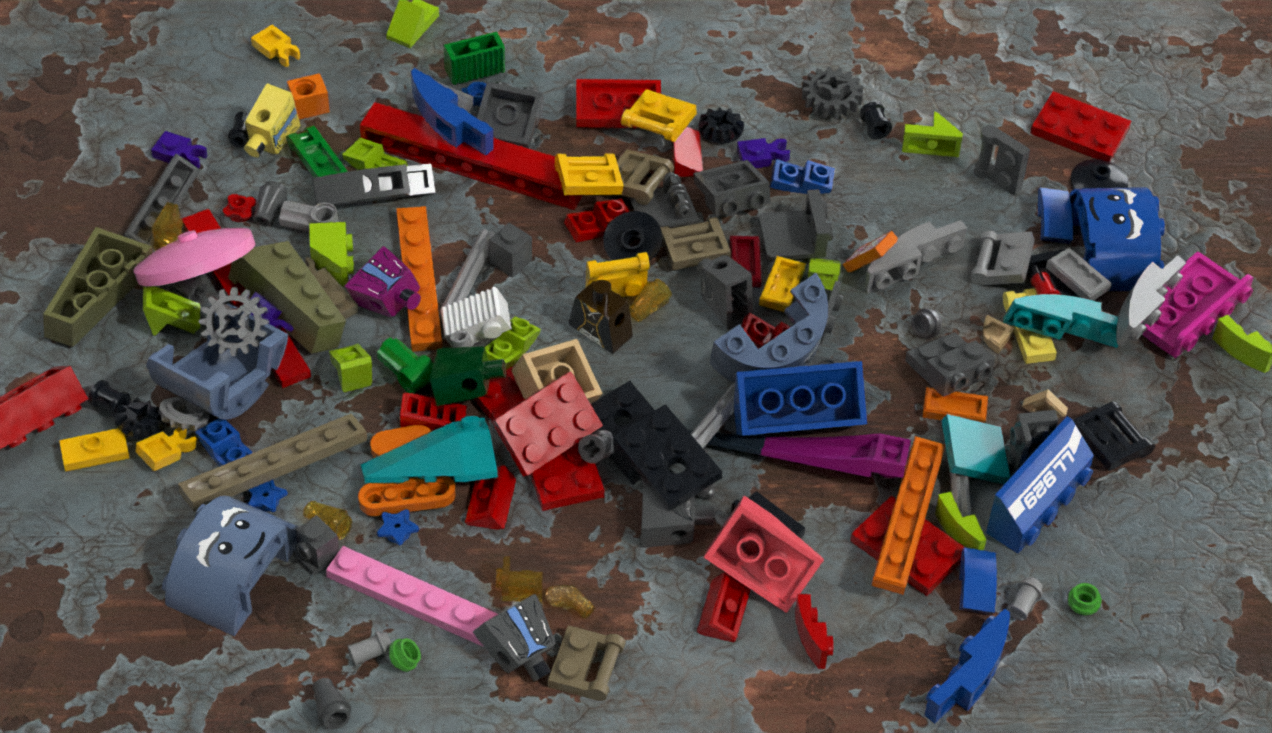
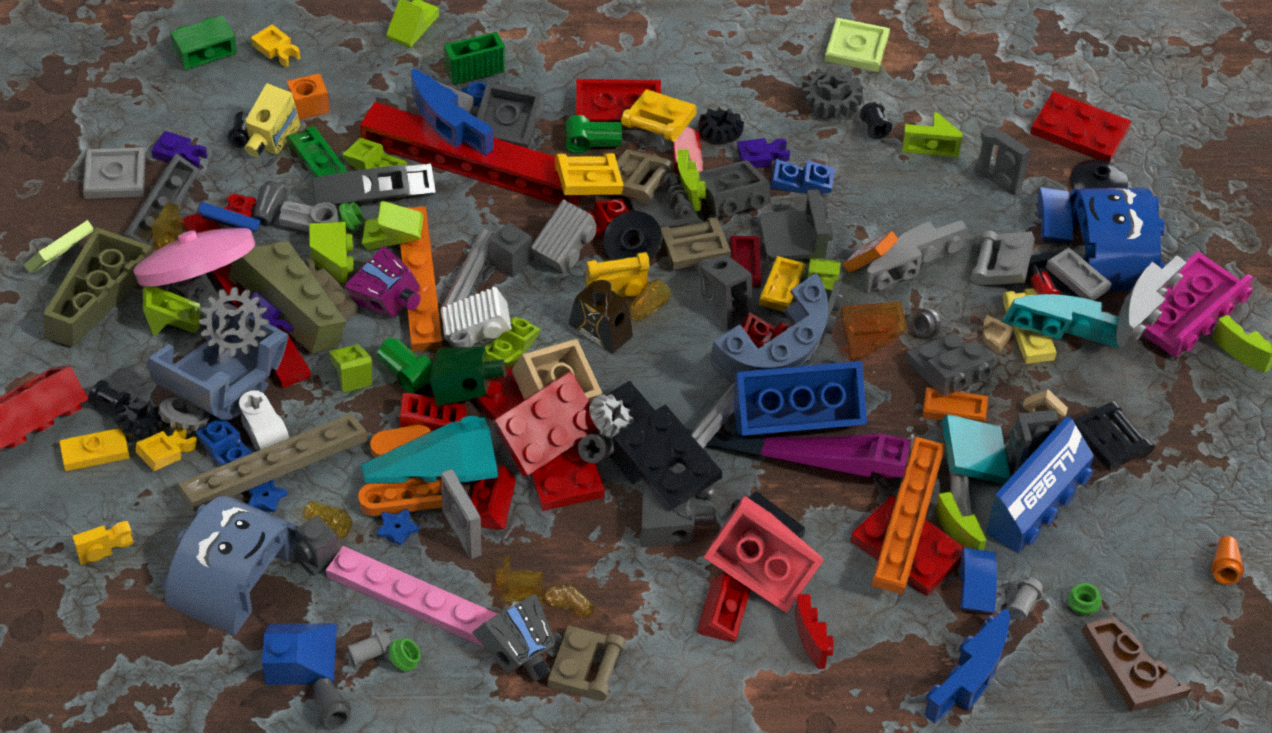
(59, 247): none -> yellowish green tile
(98, 542): none -> yellow plate
(114, 173): none -> light grey tile
(203, 42): none -> green brick
(226, 217): none -> blue tile
(261, 420): none -> white piece
(299, 653): none -> blue slope
(351, 215): none -> bright green plate
(392, 227): none -> lime slope
(461, 514): none -> light grey tile
(564, 236): none -> light grey brick
(583, 134): none -> green piece
(601, 413): none -> light grey gear
(691, 179): none -> lime slope
(857, 44): none -> yellowish green tile
(871, 327): none -> clear orange wing
(1131, 669): none -> reddish brown wing
(1227, 561): none -> orange cone

